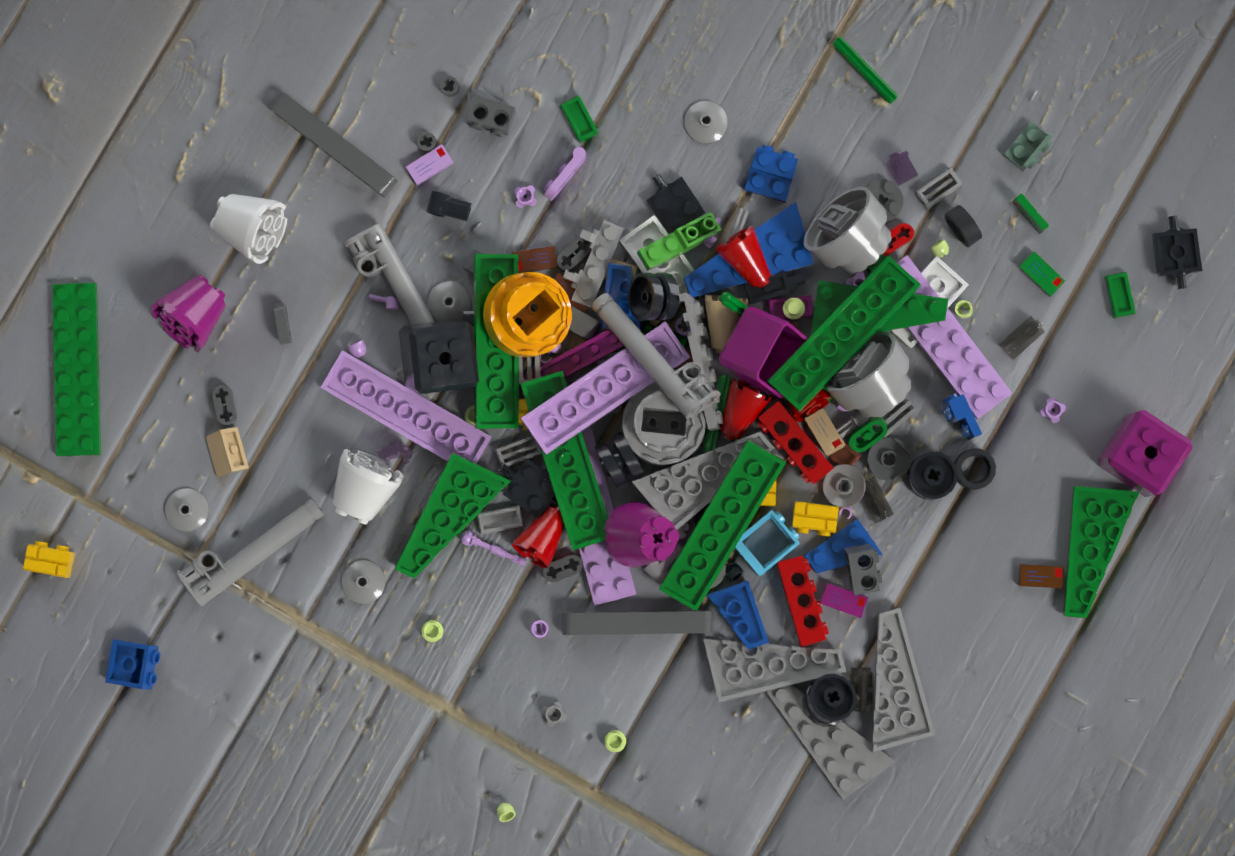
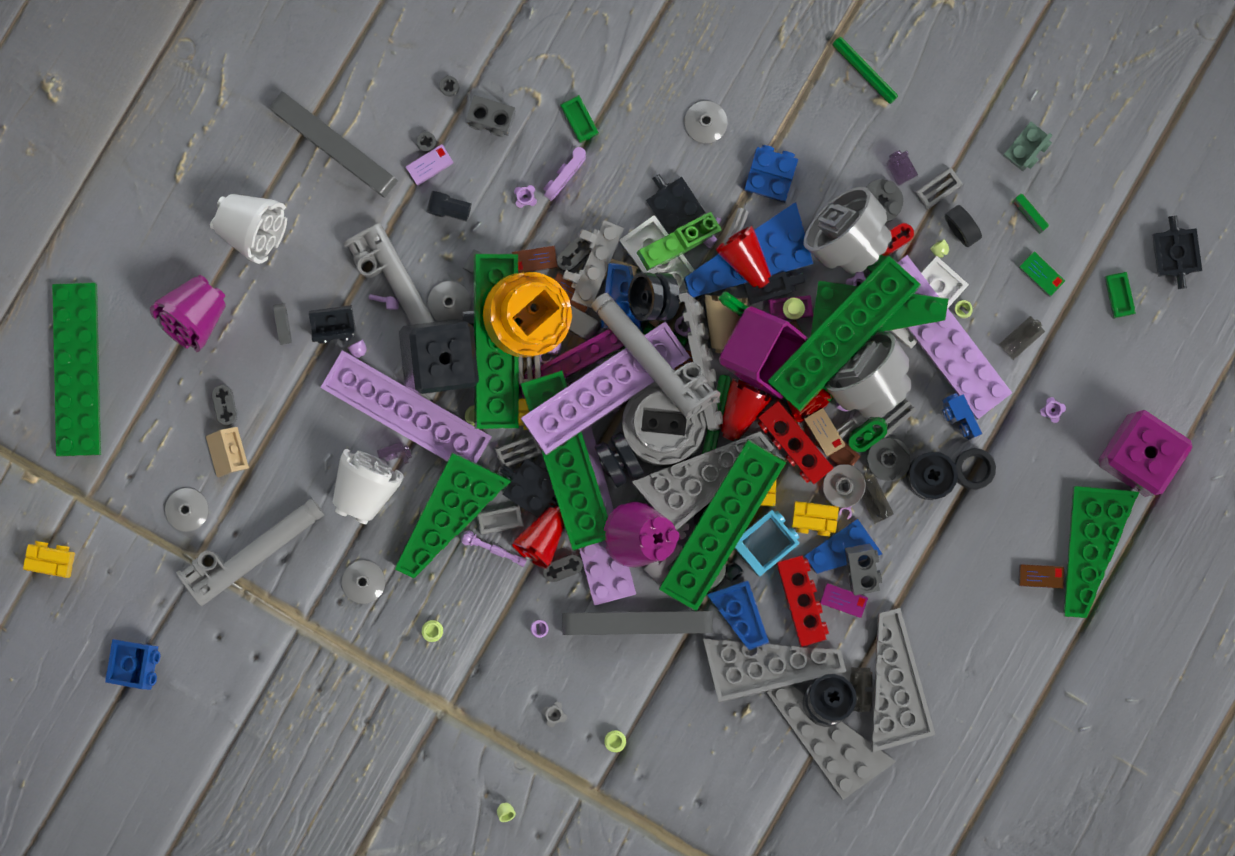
(332, 324): none -> black bracket

